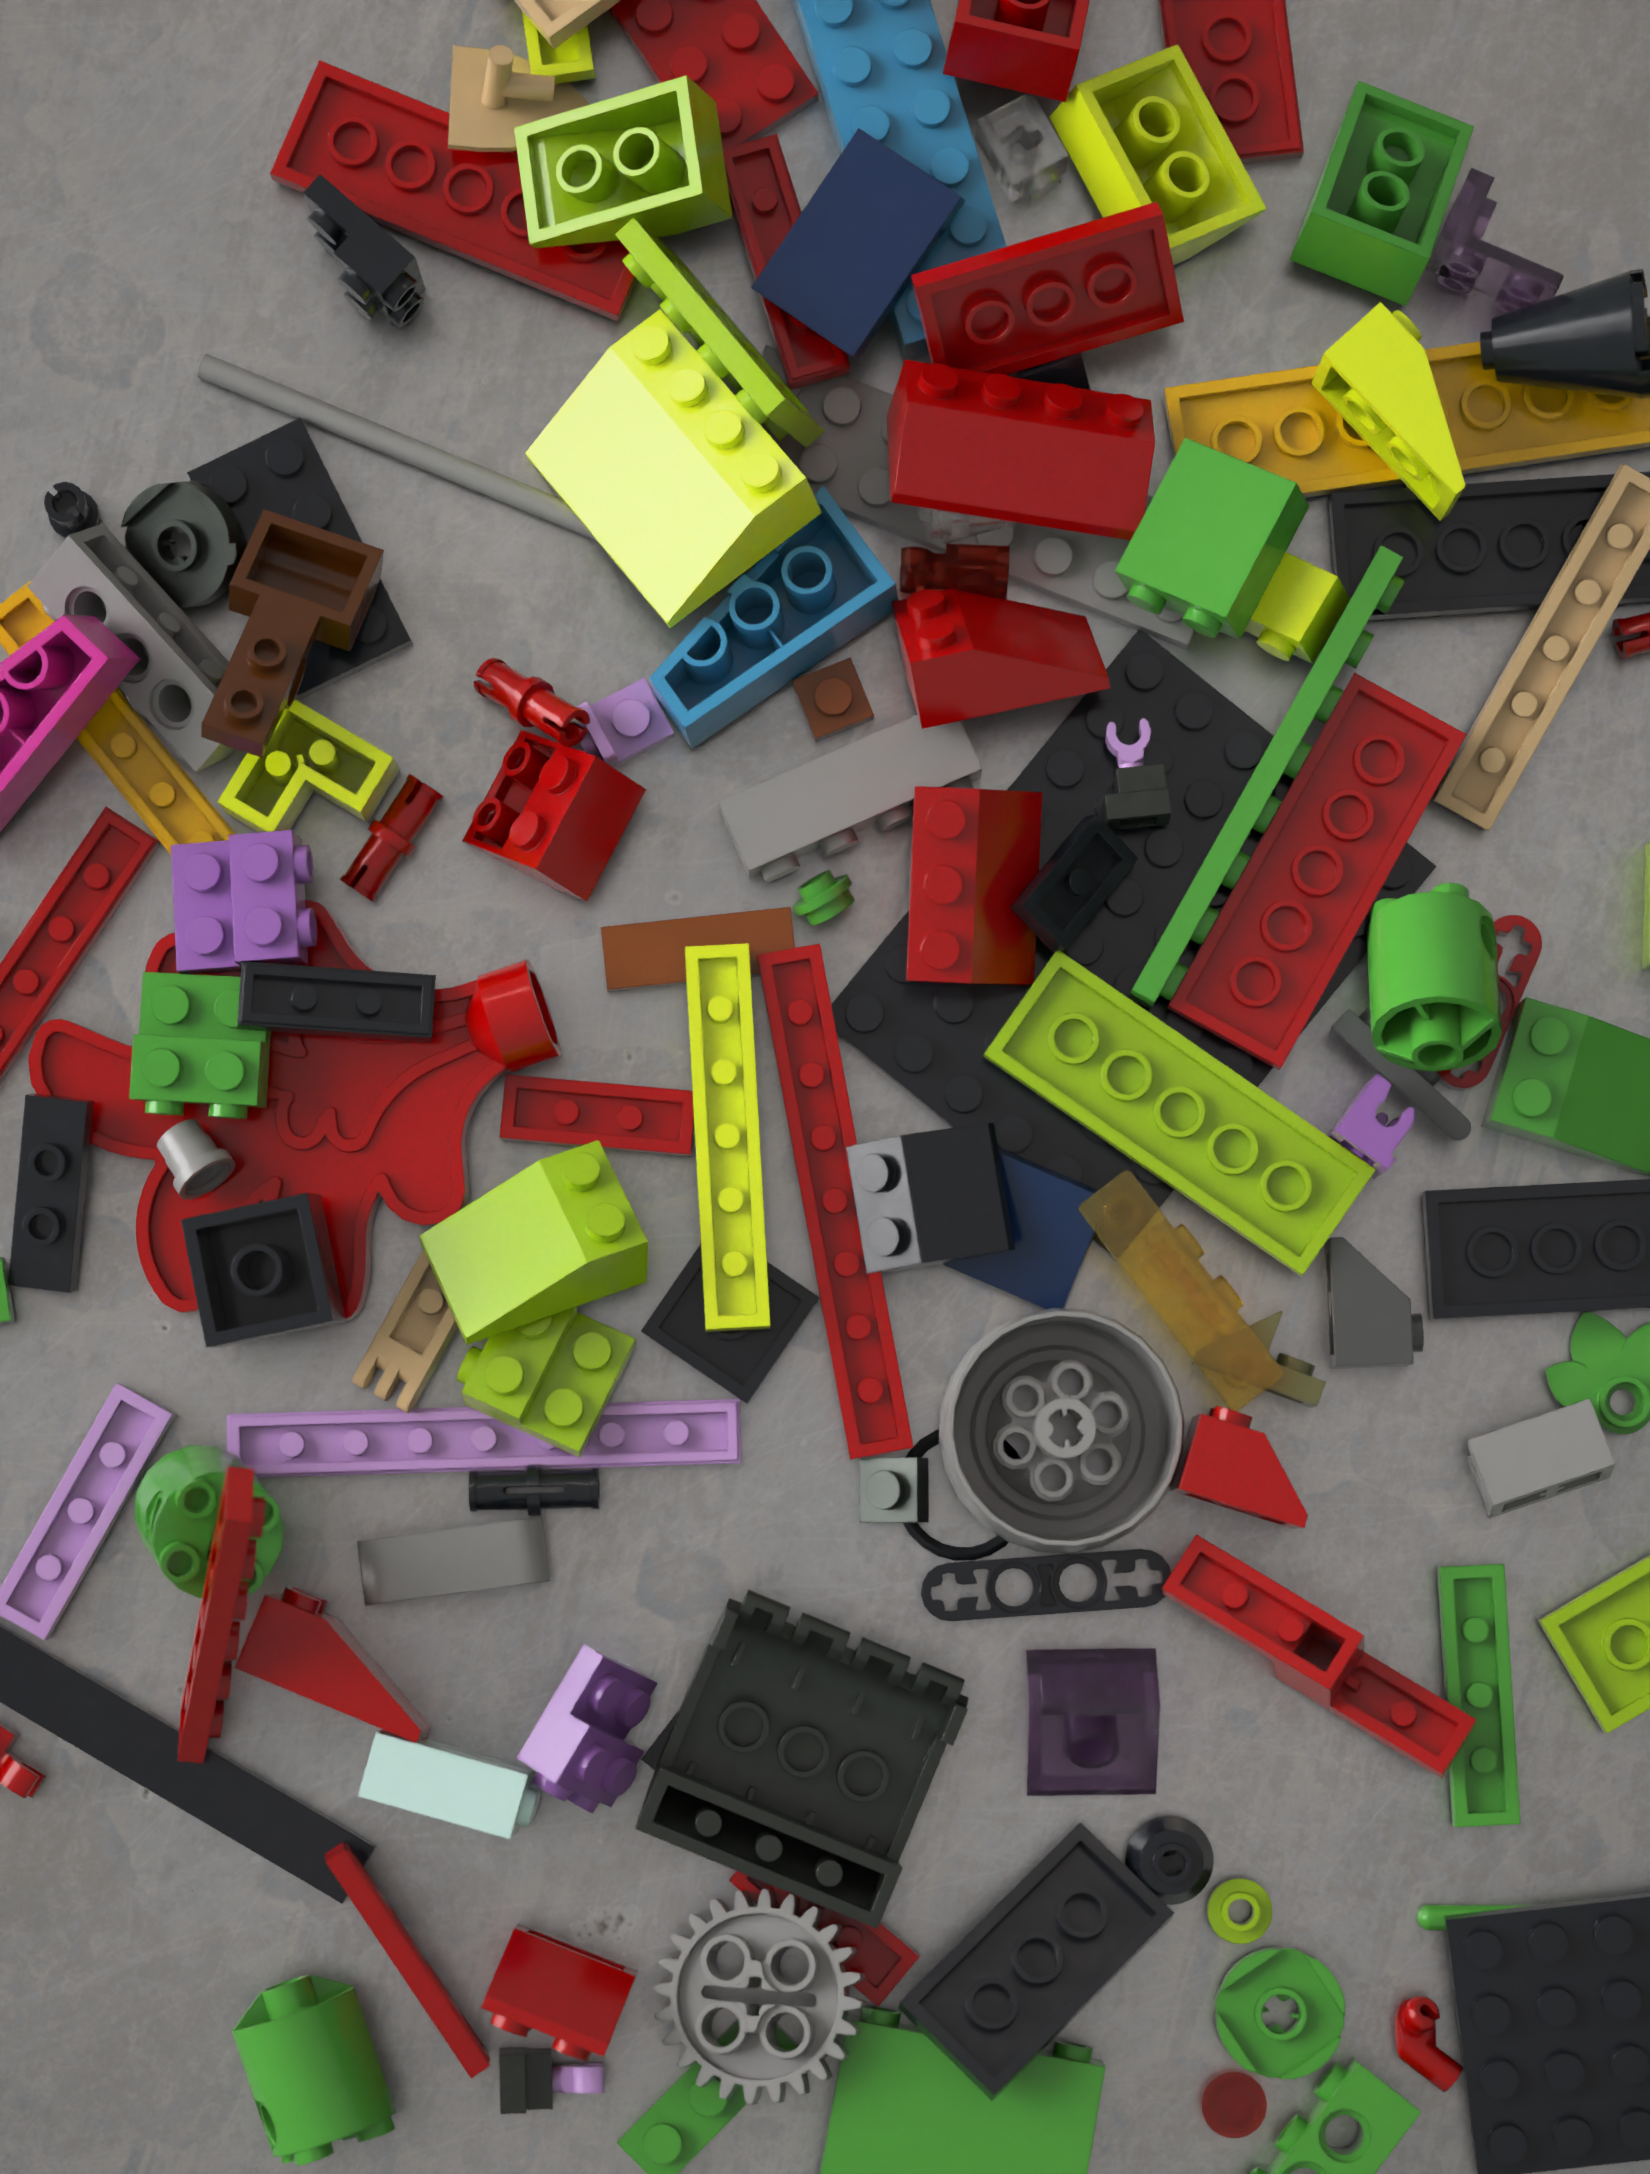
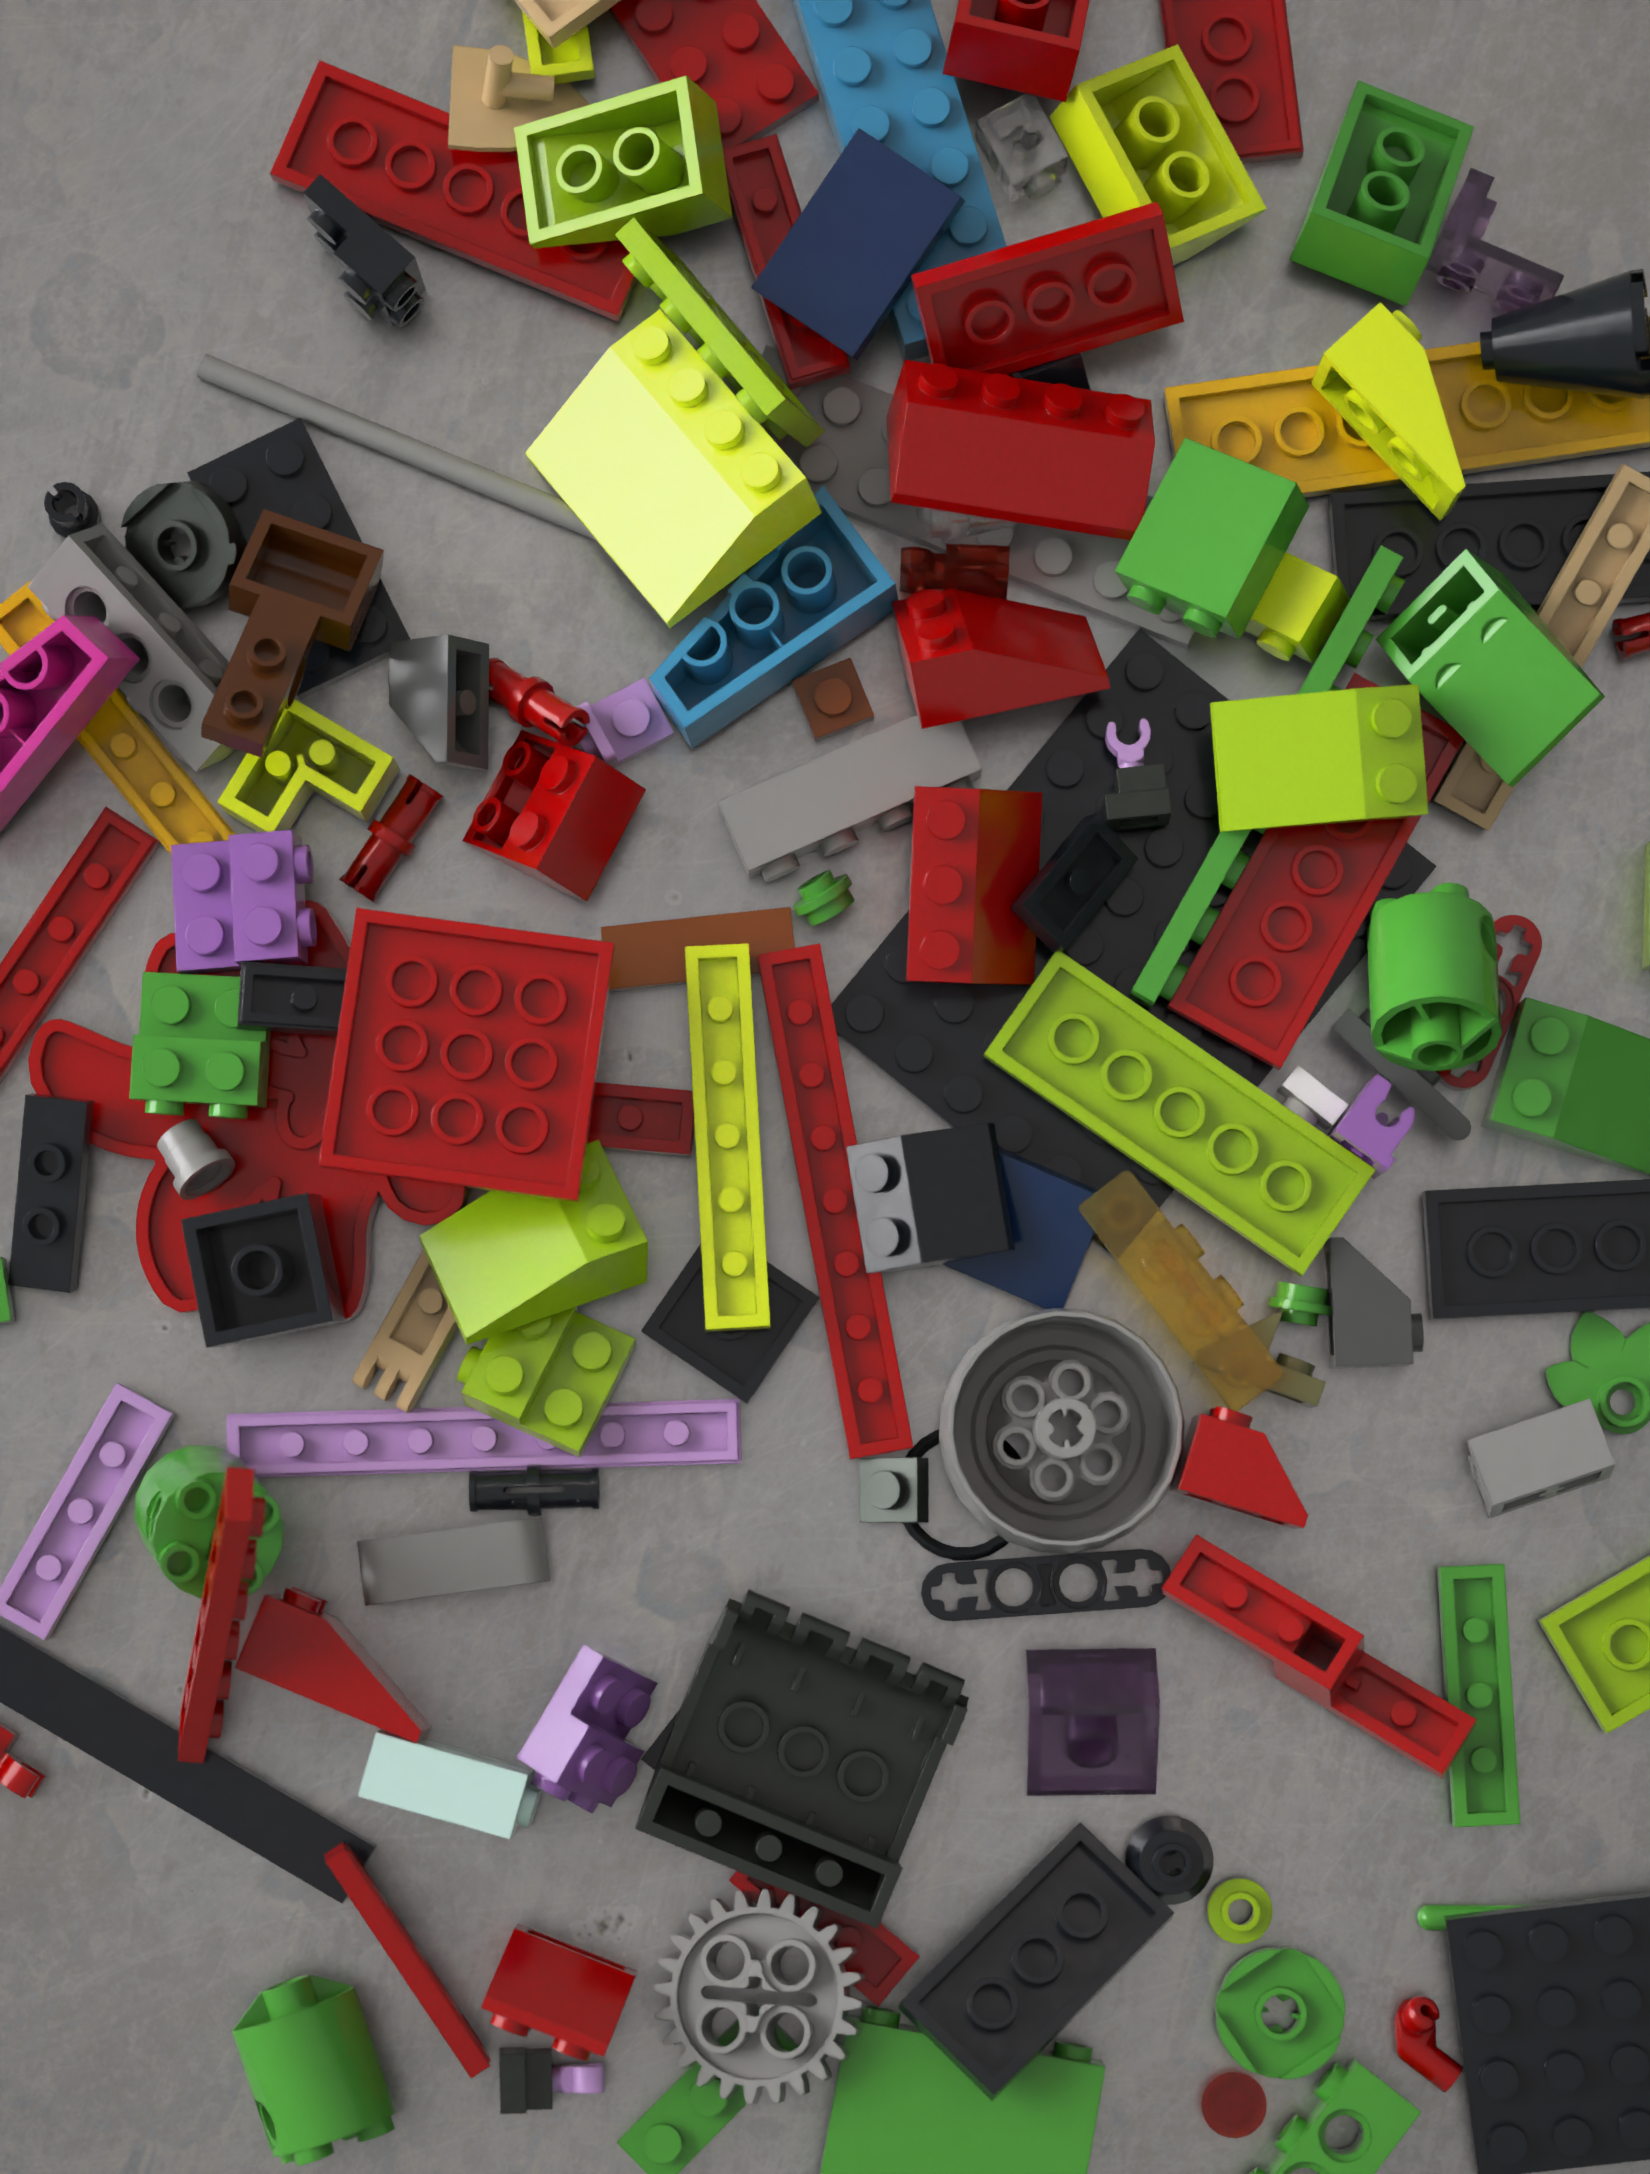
(443, 696): none -> dark grey slope
(467, 1054): none -> red plate
(1300, 1303): none -> bright green plate
(1311, 1099): none -> white plate
(1319, 758): none -> lime slope
(1490, 666): none -> bright green slope

